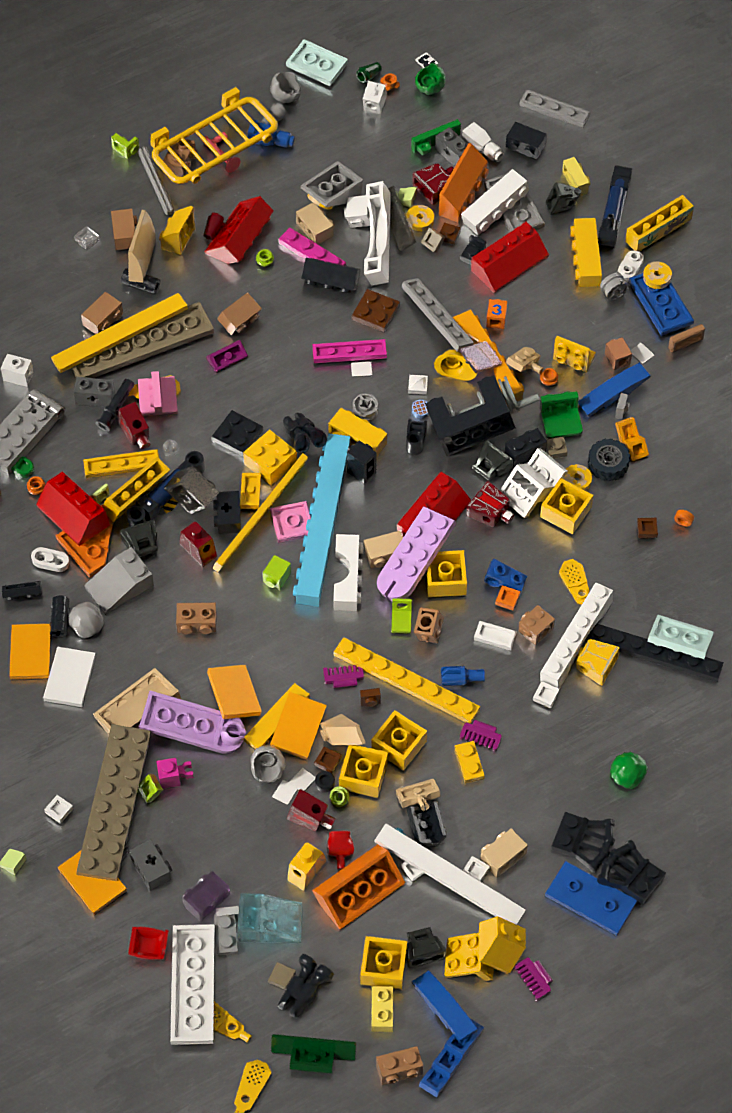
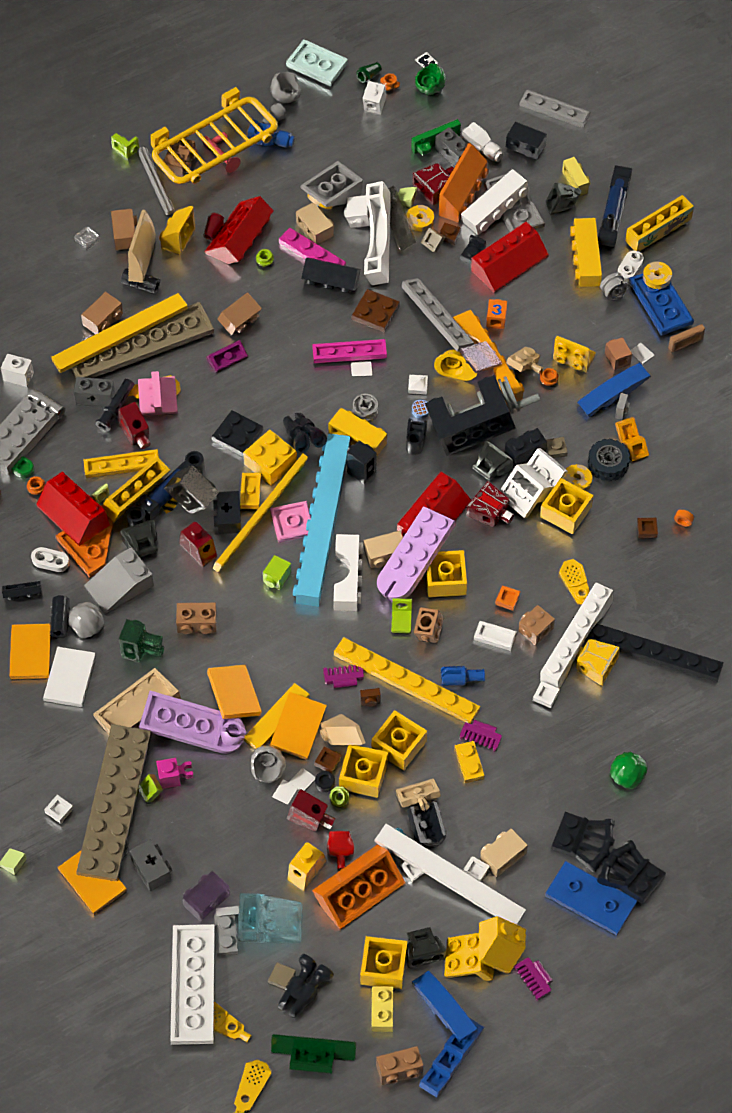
(136, 641): none -> clear green brick
(148, 943): red piece -> none
(174, 447): clear hinge -> none
(501, 574): blue plate -> none
(561, 415): green bracket -> none
(680, 636): light aqua plate -> none

